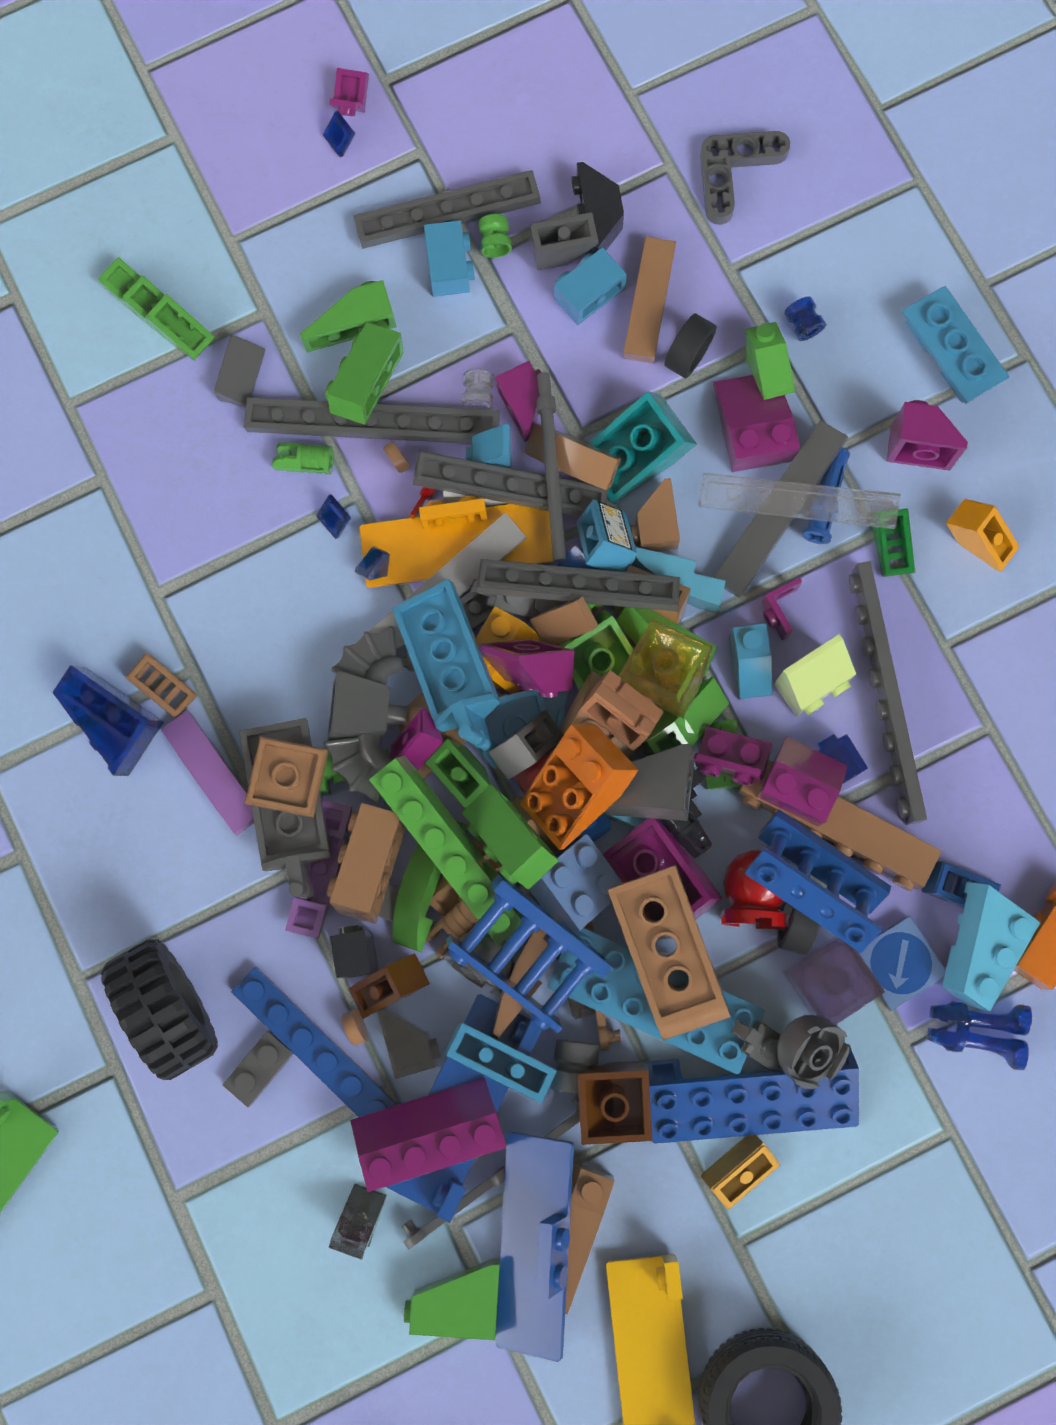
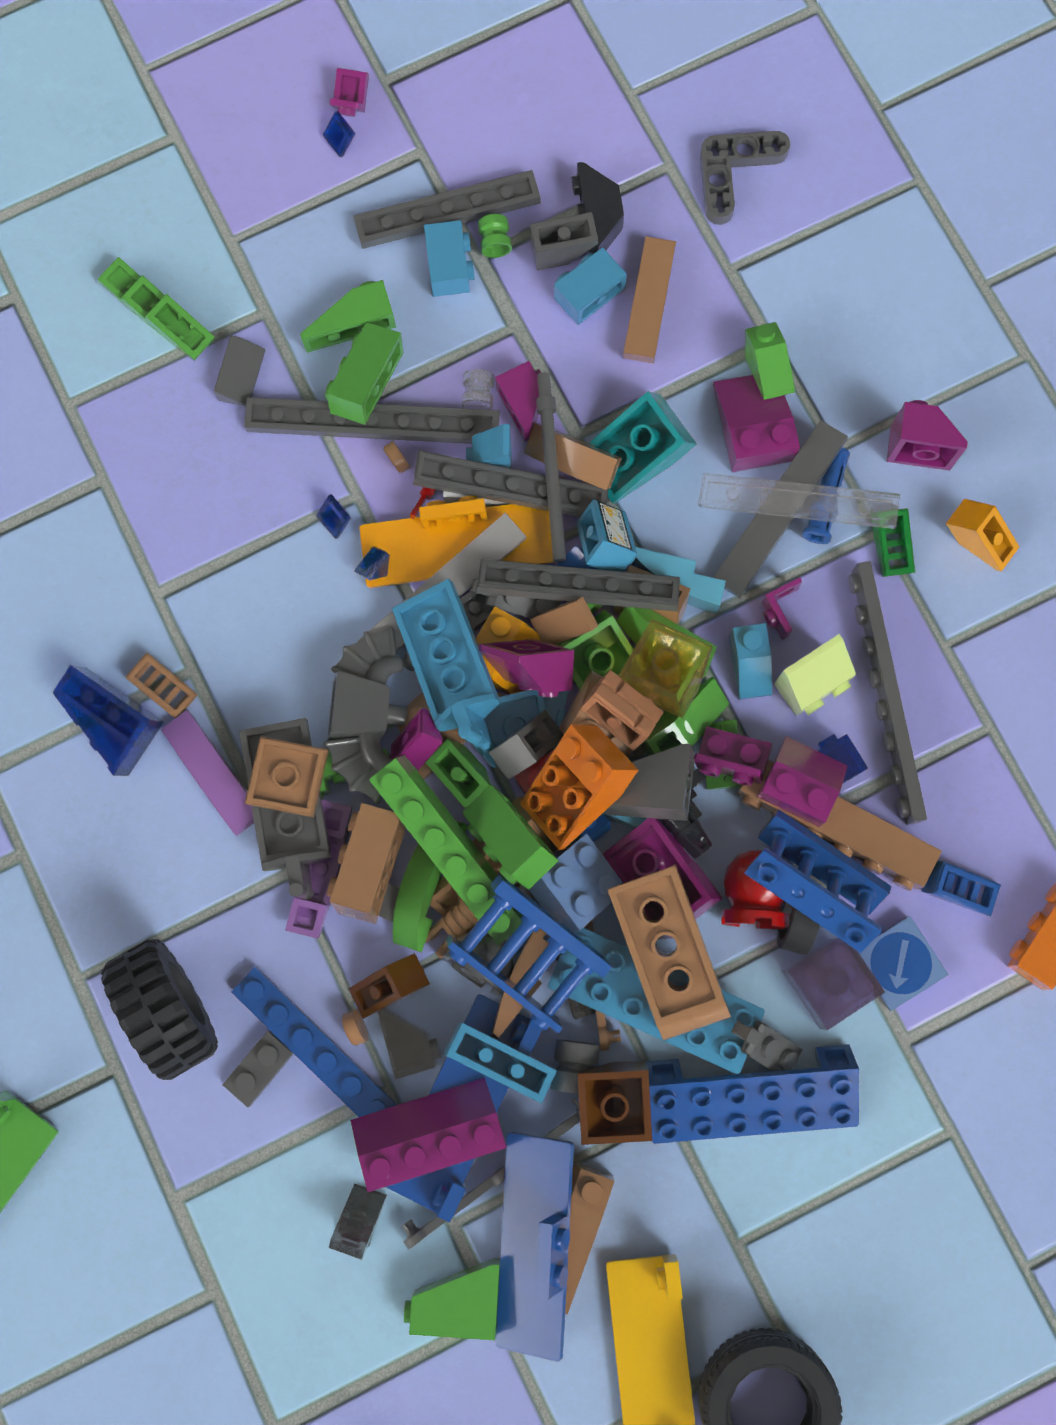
(304, 458): bright green hinge -> none
(354, 952): black brick -> none
(657, 521): medium nougat slope -> none
(690, 345): black tyre -> none
(740, 1170): pearl gold slope -> none
(805, 318): clear blue wheel -> none
(811, 1050): dark grey cylinder -> none
(954, 345): dark azure brick -> none
(987, 946): medium azure wedge -> none
(1016, 1022): clear blue piece -> none

